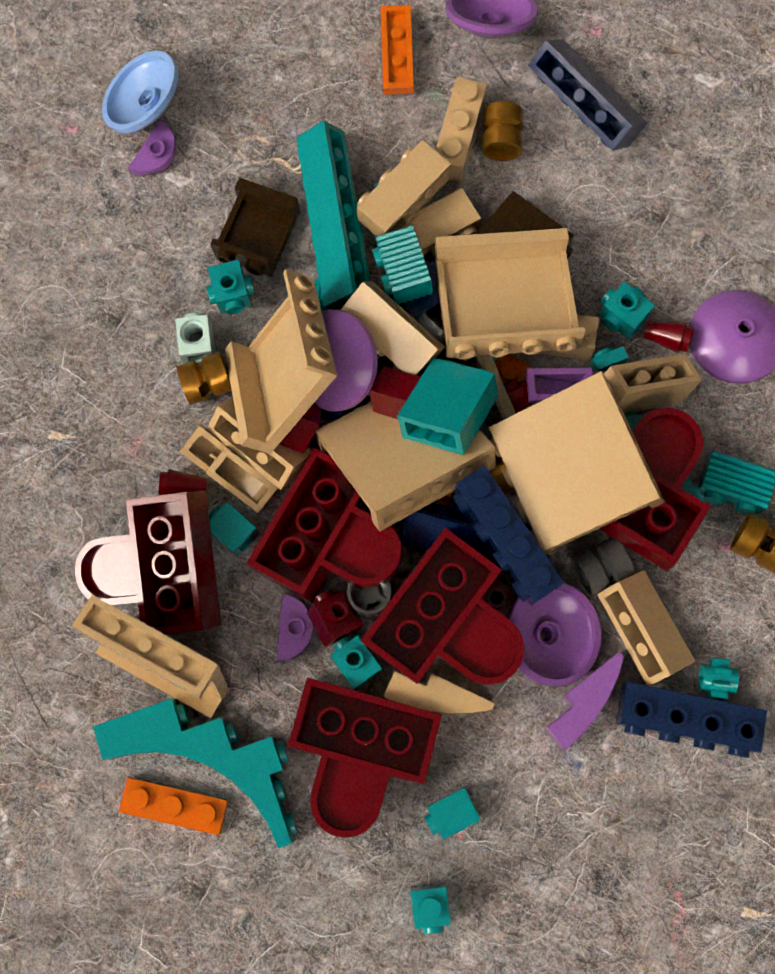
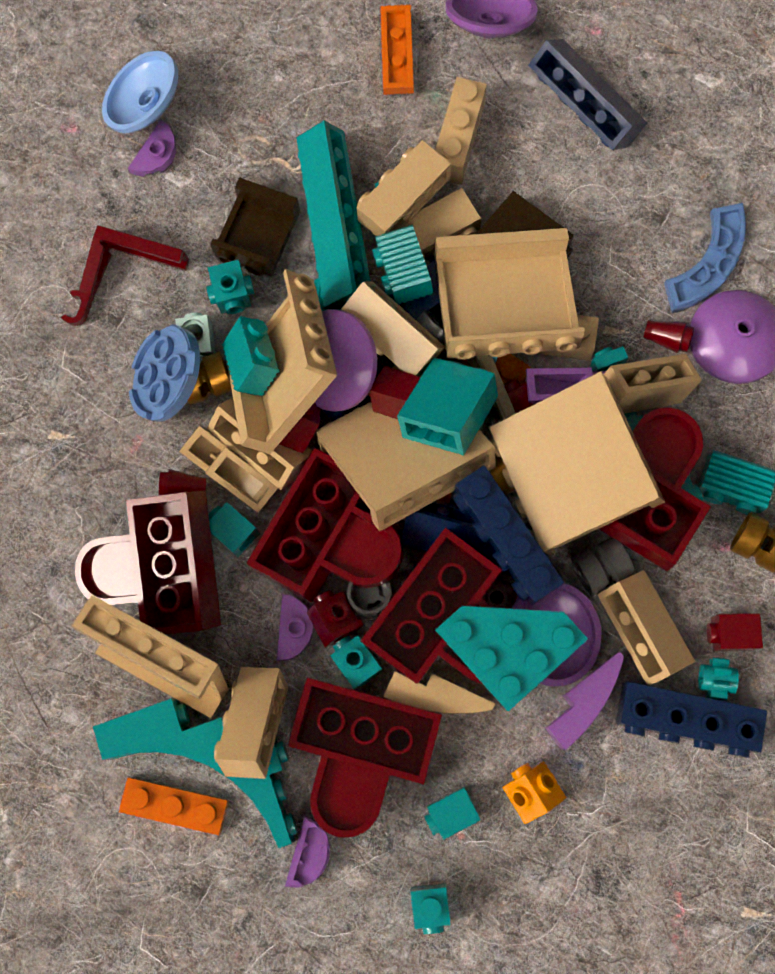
(99, 257): none -> dark red hinge
(164, 373): none -> medium blue tile
(250, 356): none -> teal brick
(251, 722): none -> tan brick
(310, 855): none -> medium lavender plate
(502, 132): pearl gold wheel -> none
(511, 647): none -> teal plate
(533, 791): none -> light orange brick
(625, 309): teal brick -> none
(714, 268): none -> medium blue tile
(735, 632): none -> dark red brick

